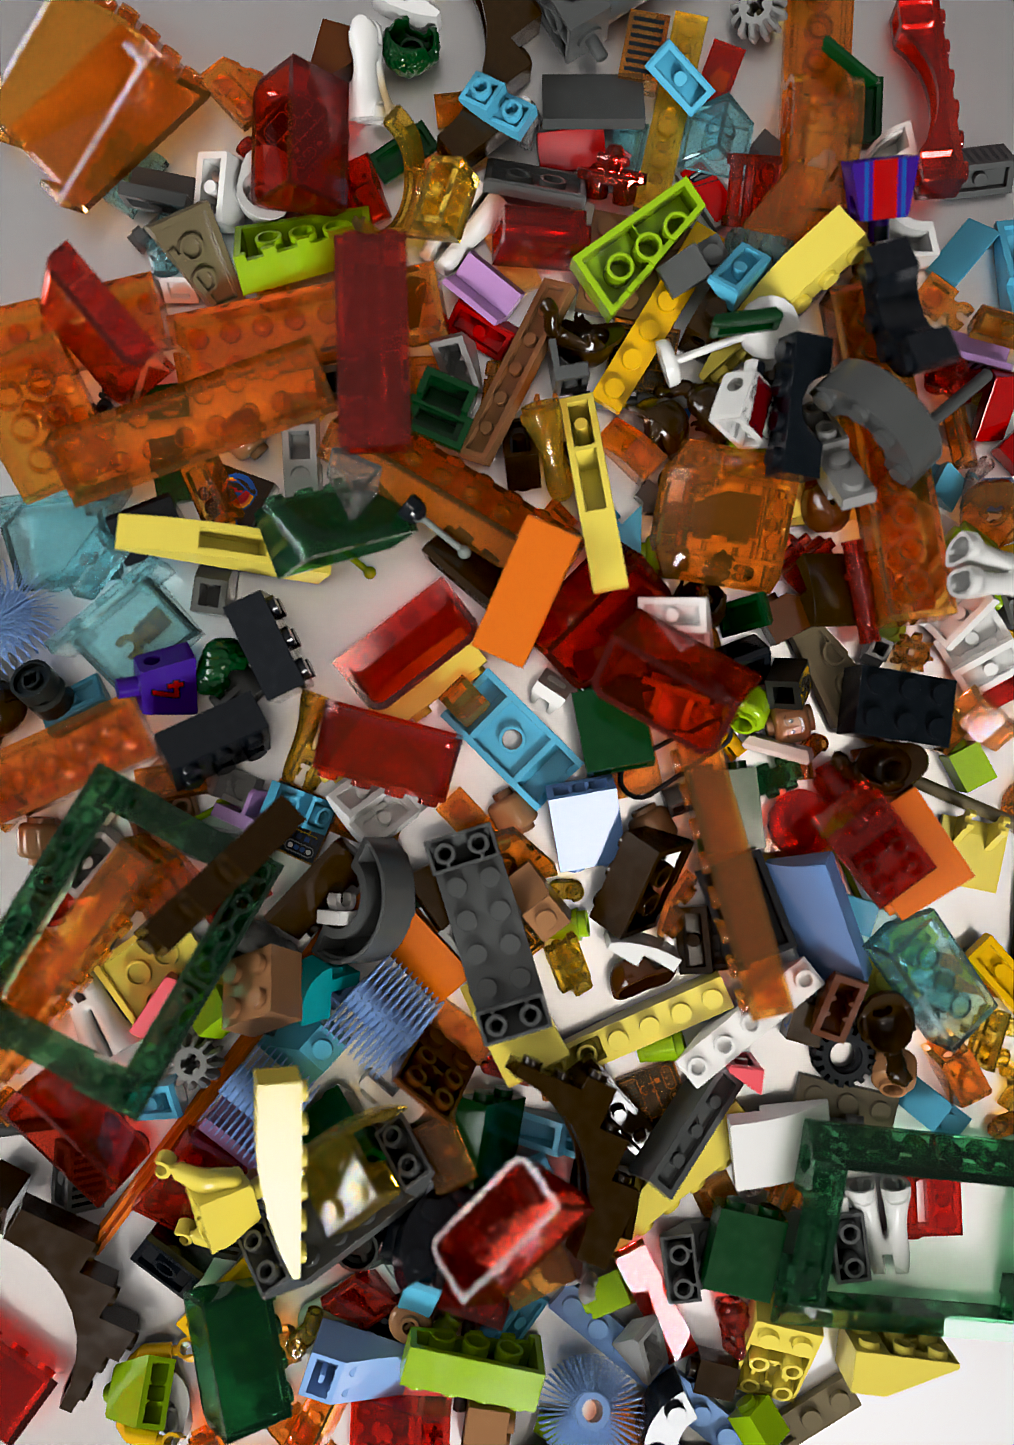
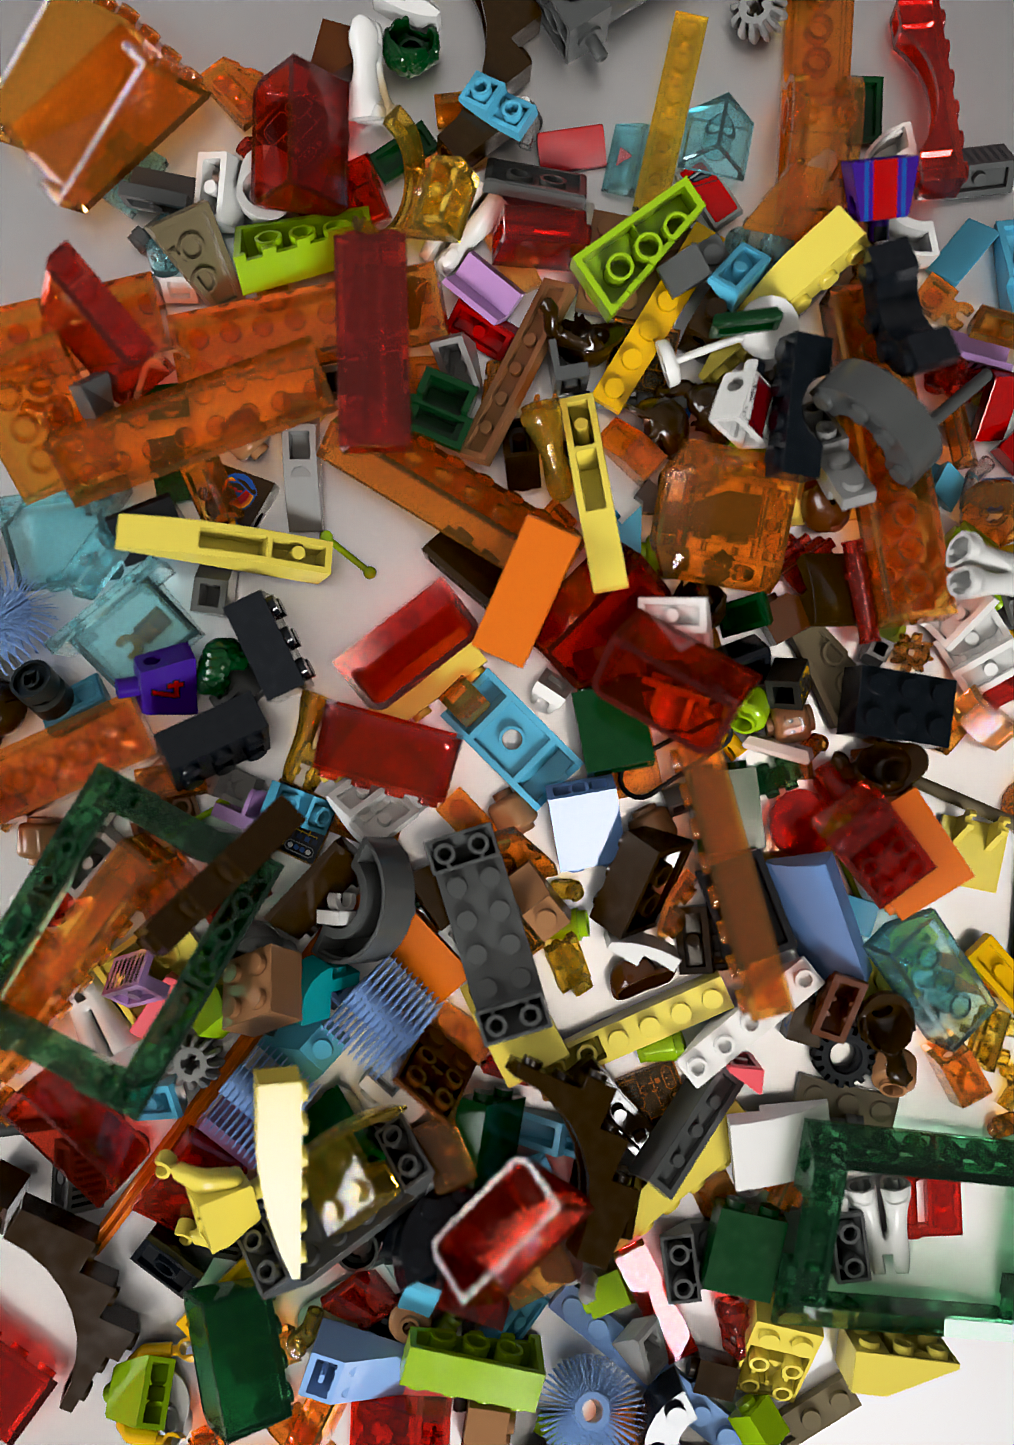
(93, 394): none -> dark grey slope
(130, 983): none -> lavender panel
(316, 531): clear green windscreen -> none
(353, 480): clear slope -> none
(415, 511): hinge -> none
(591, 102): dark grey tile -> none
(611, 173): clear red hips -> none
(643, 37): clear orange panel -> none
(679, 77): medium azure slope -> none
(722, 66): clear red tile -> none
(760, 175): clear red plate -> none
(766, 144): dark grey piece -> none
(849, 62): dark green tile -> none
(933, 1109): medium azure slope -> none
(968, 766): lime brick -> none

